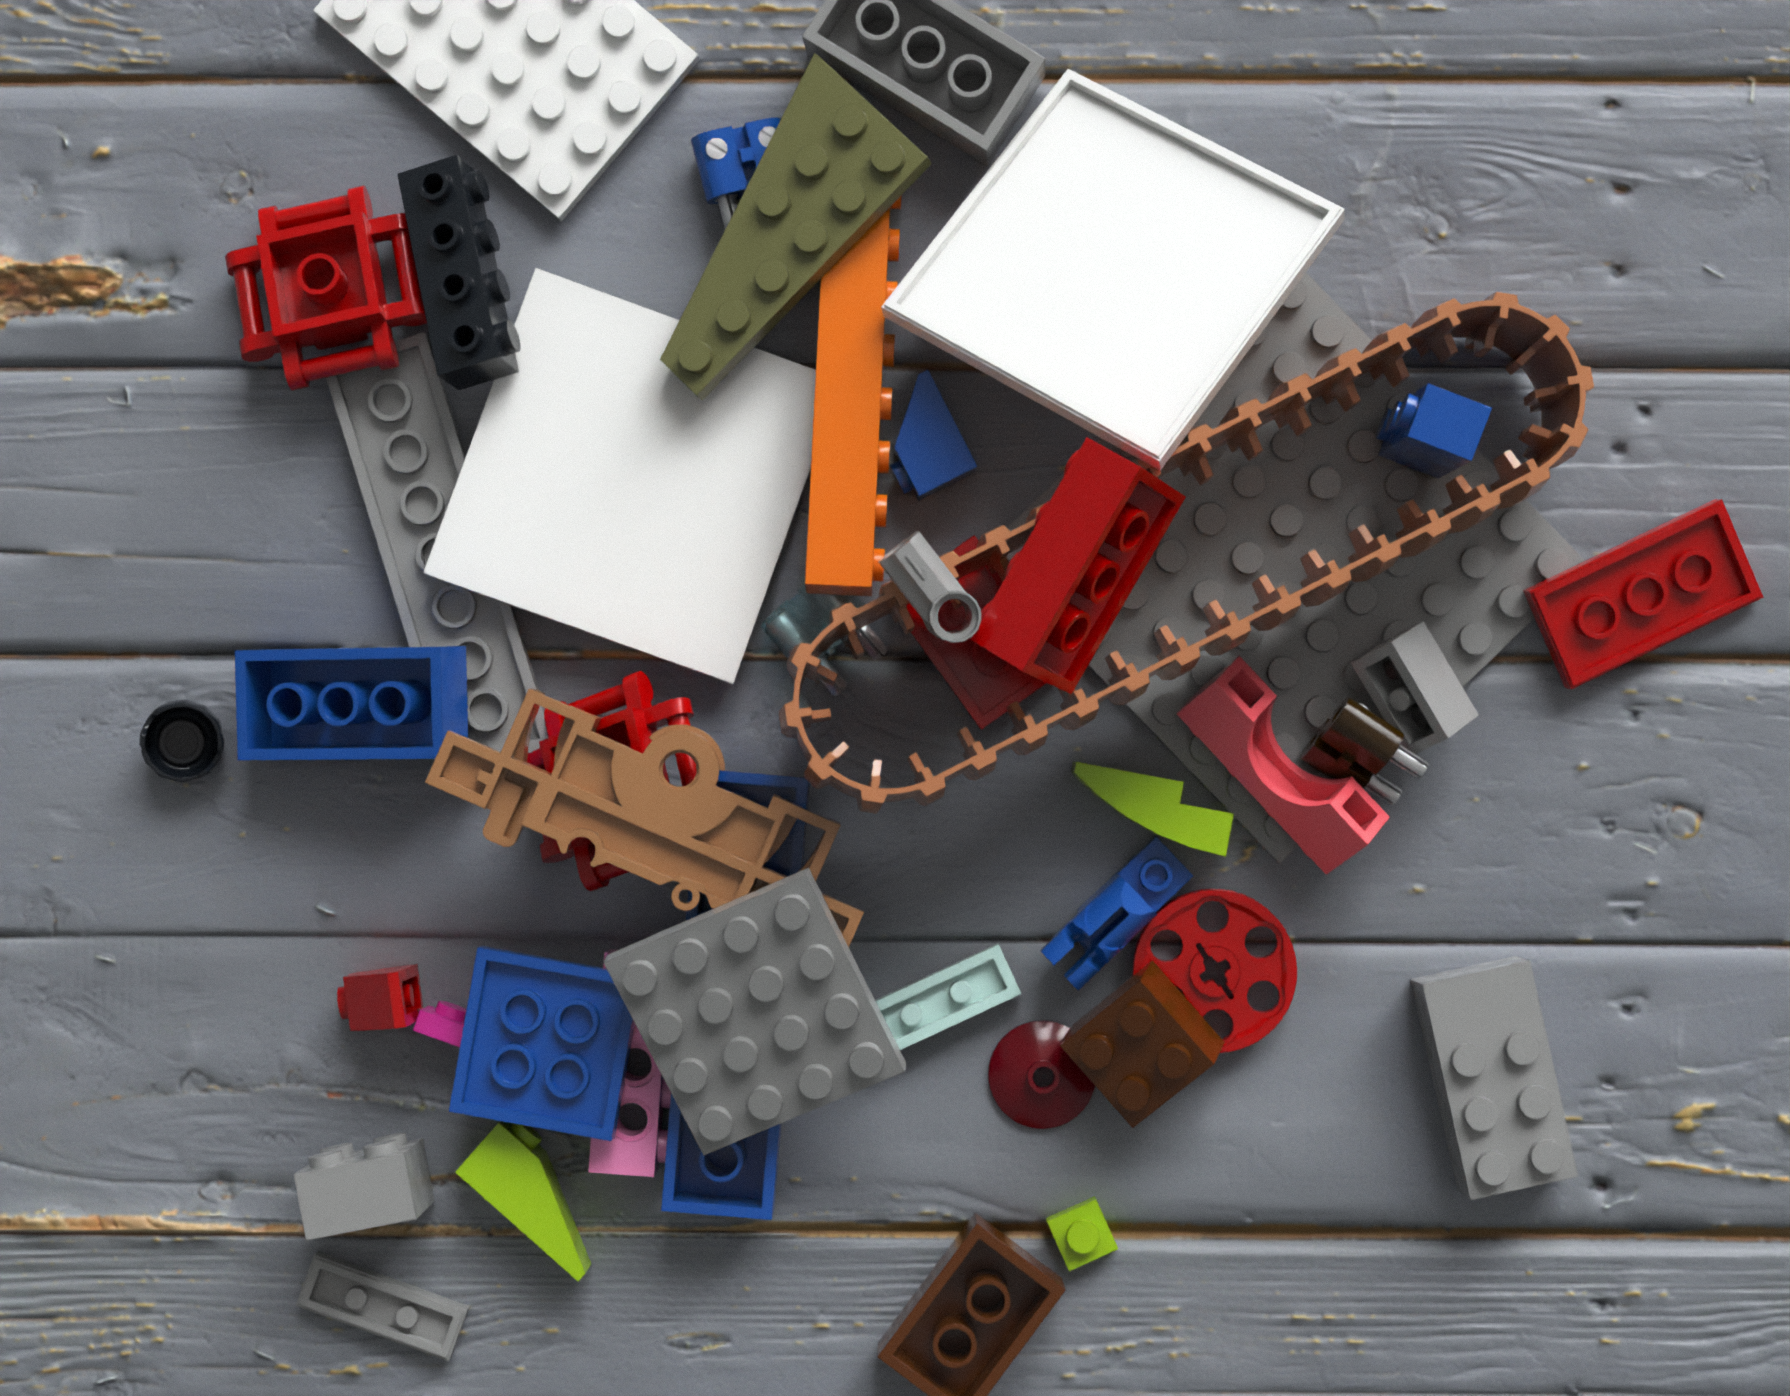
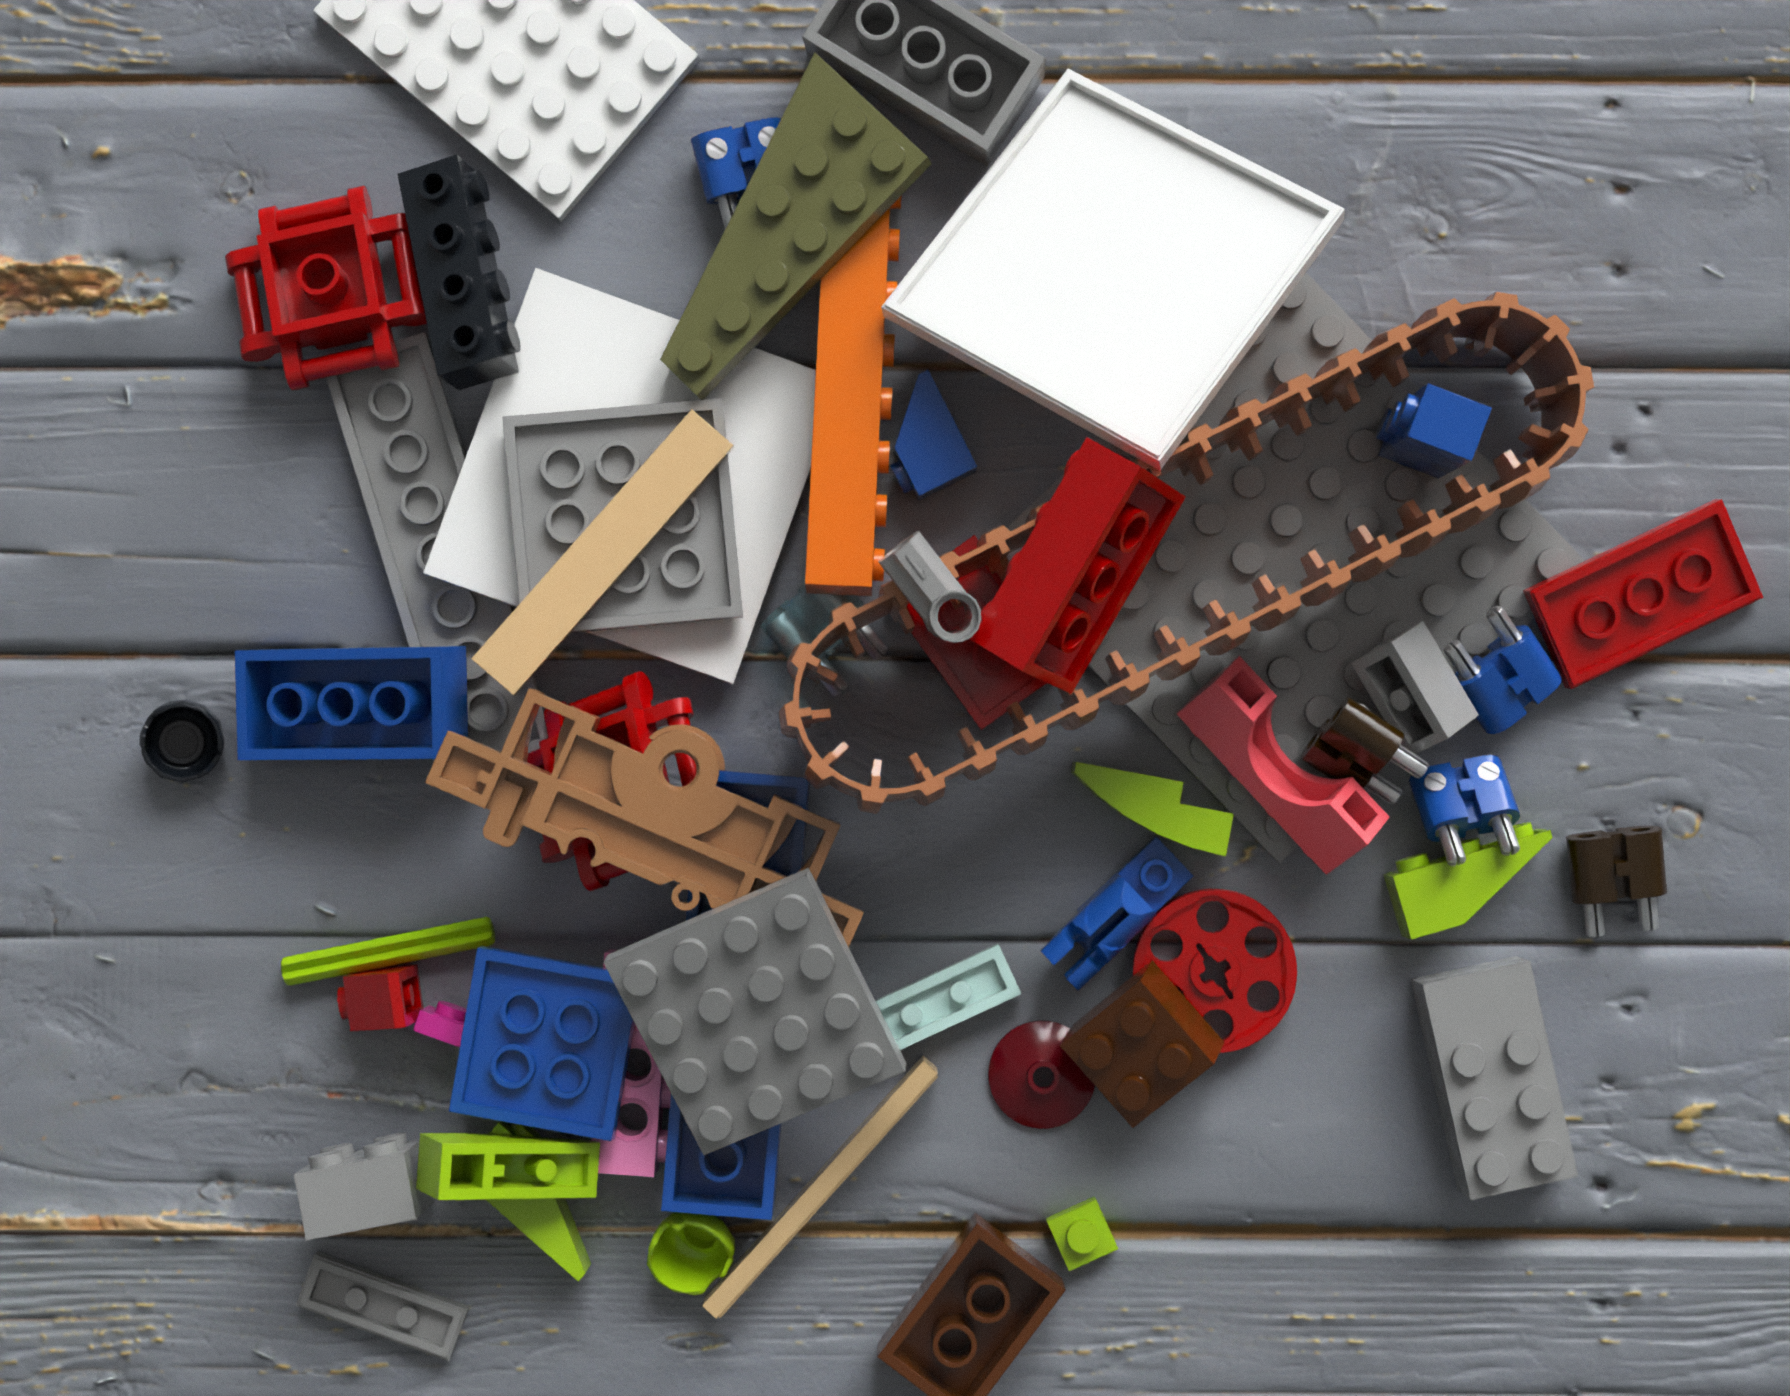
(387, 951): none -> lime axle
(506, 1167): none -> lime slope
(574, 464): none -> light grey plate
(602, 552): none -> tan tile
(690, 1252): none -> lime hair
(820, 1187): none -> tan tile
(1439, 896): none -> lime slope
(1466, 800): none -> blue piece
(1507, 676): none -> blue piece
(1615, 867): none -> dark brown piece

